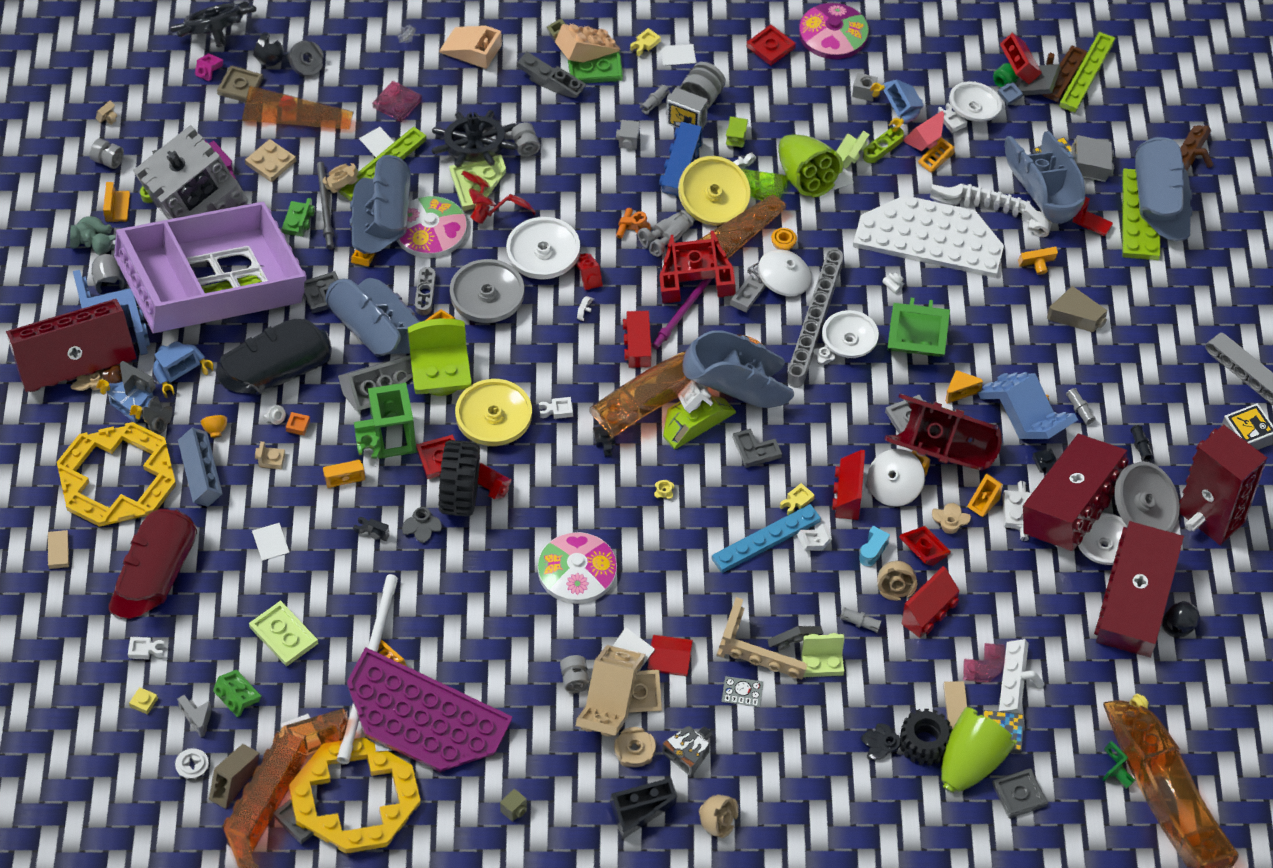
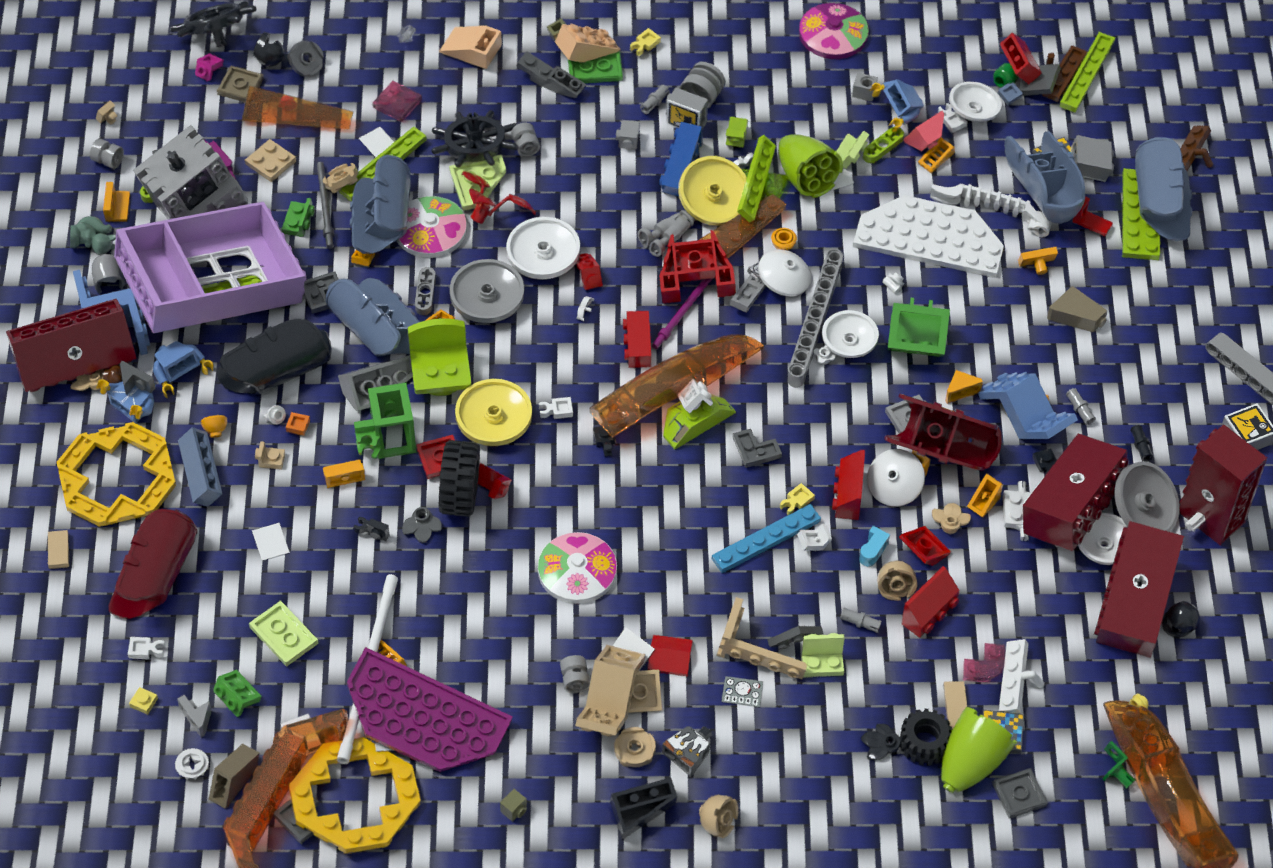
(156, 416): dark grey plate -> none
(632, 222): orange piece -> none
(664, 485): light yellow plate -> none
(678, 54): white sticker -> none
(736, 368): sand blue animal -> none
(756, 178): none -> lime plate
(770, 44): red plate -> none

